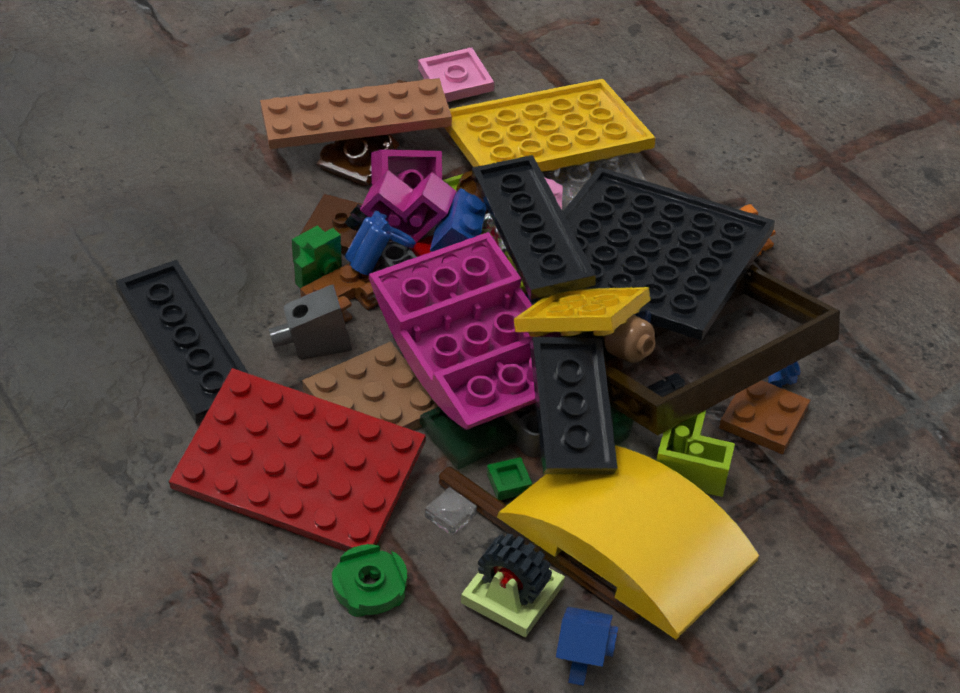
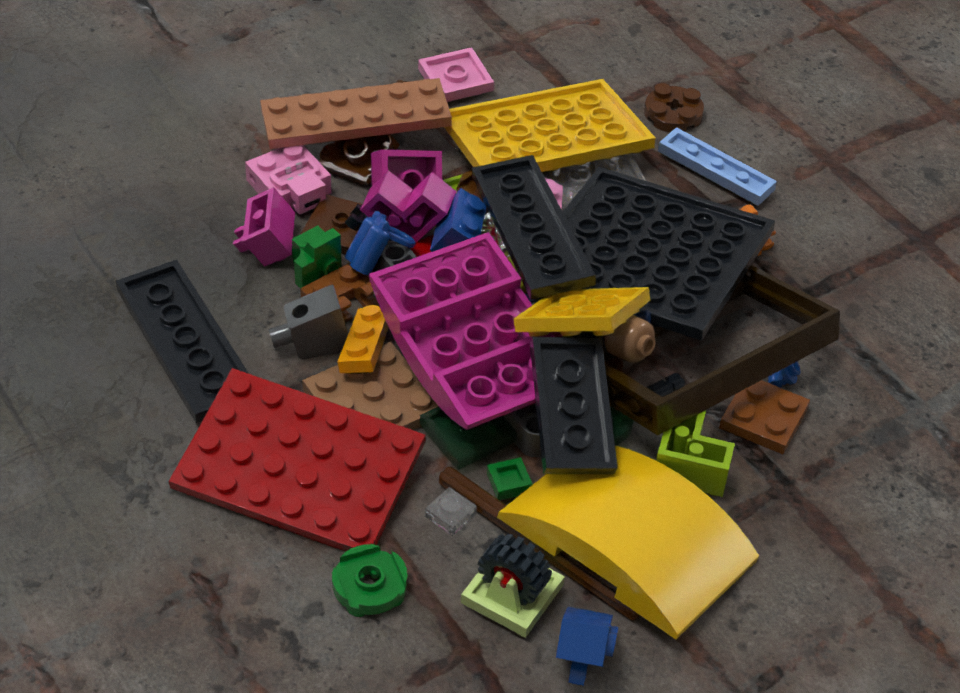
(267, 228): none -> dark pink brick
(293, 174): none -> bright pink piece
(363, 341): none -> light orange plate
(686, 101): none -> reddish brown plate
(717, 166): none -> light blue plate

